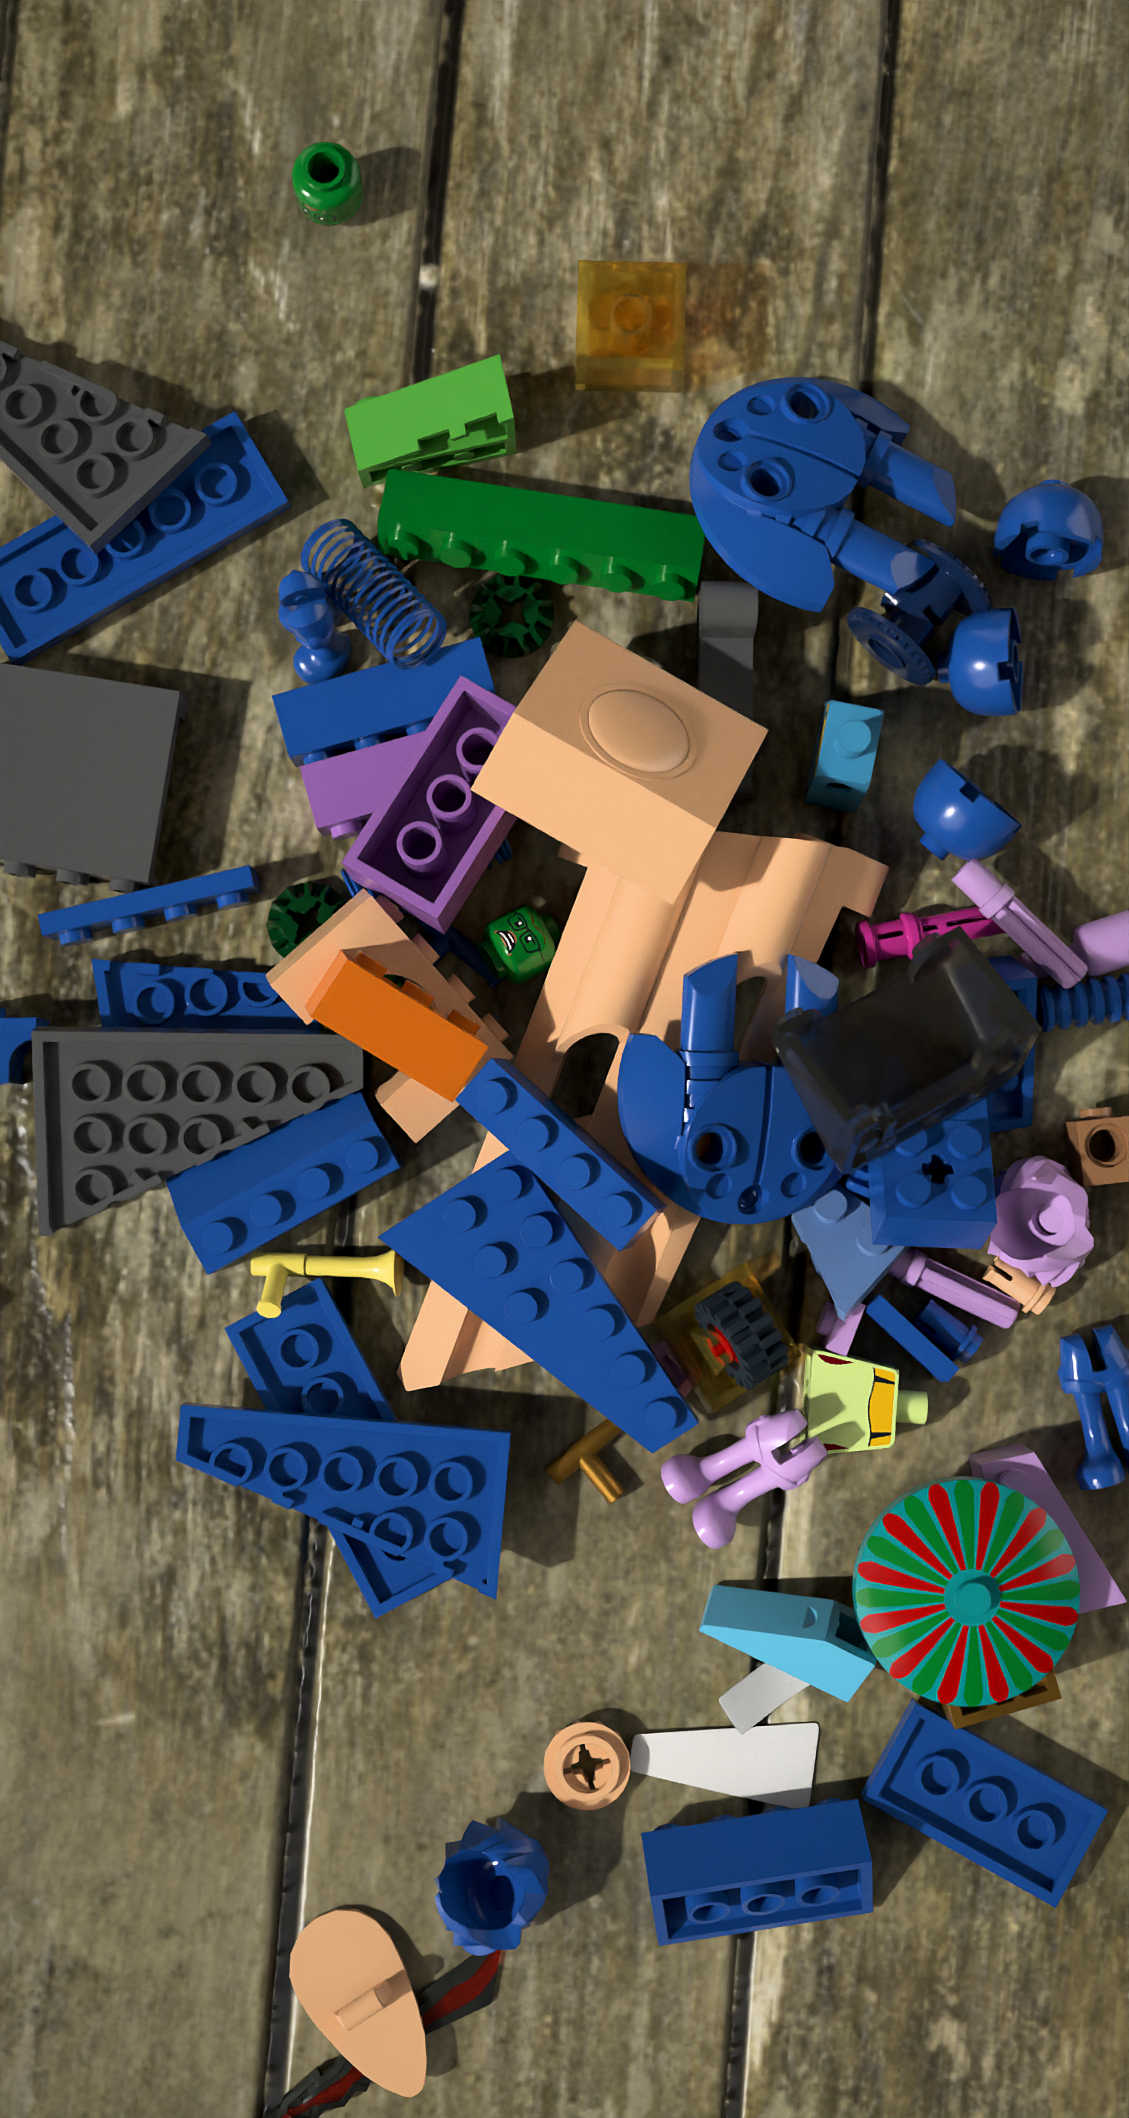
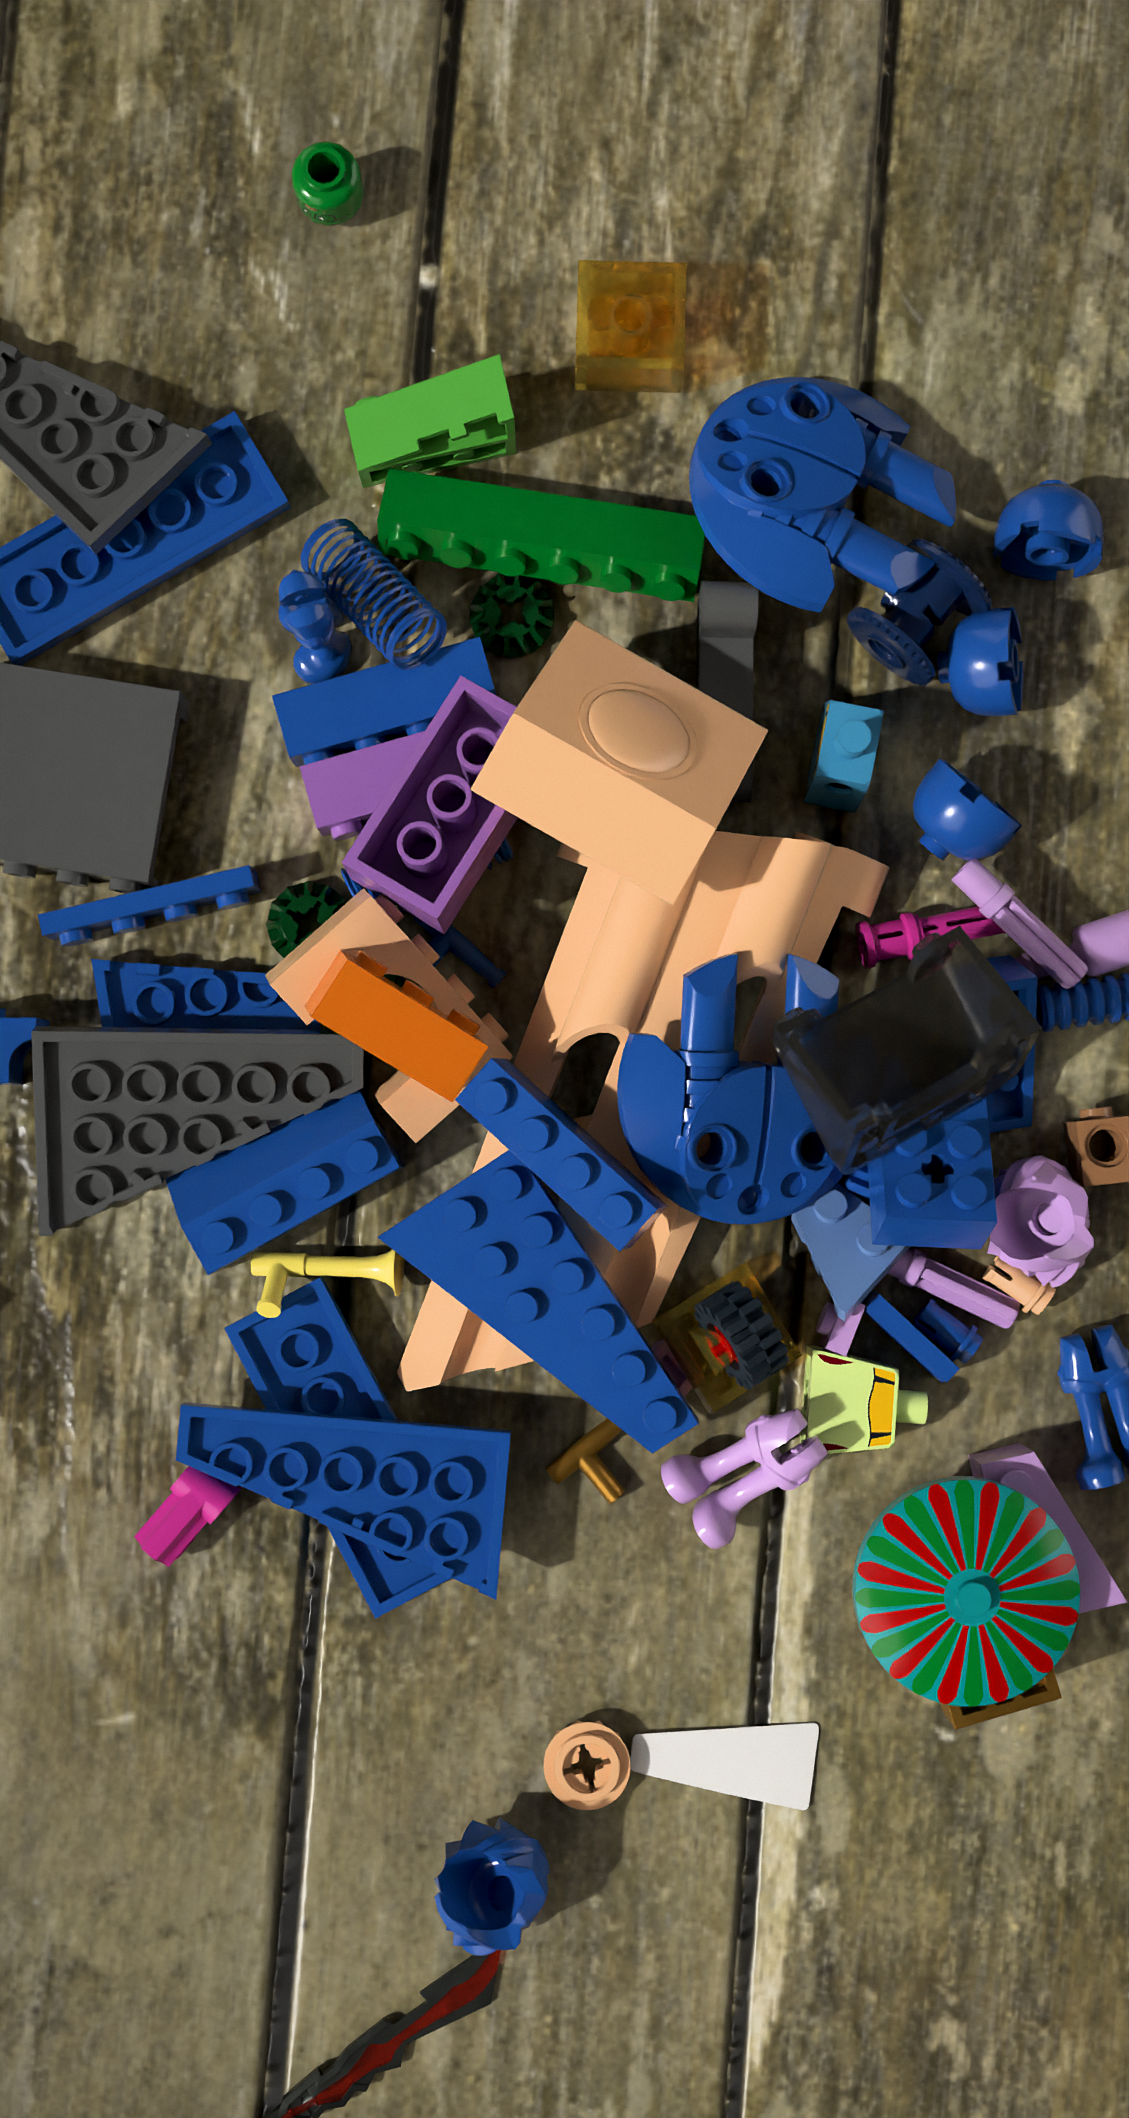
(193, 1503): none -> dark pink piece
(361, 1997): light nougat shield -> none
(519, 944): green head -> none
(758, 1696): white sticker -> none
(758, 1871): blue slope -> none
(794, 1633): medium azure slope -> none
(984, 1802): blue plate -> none

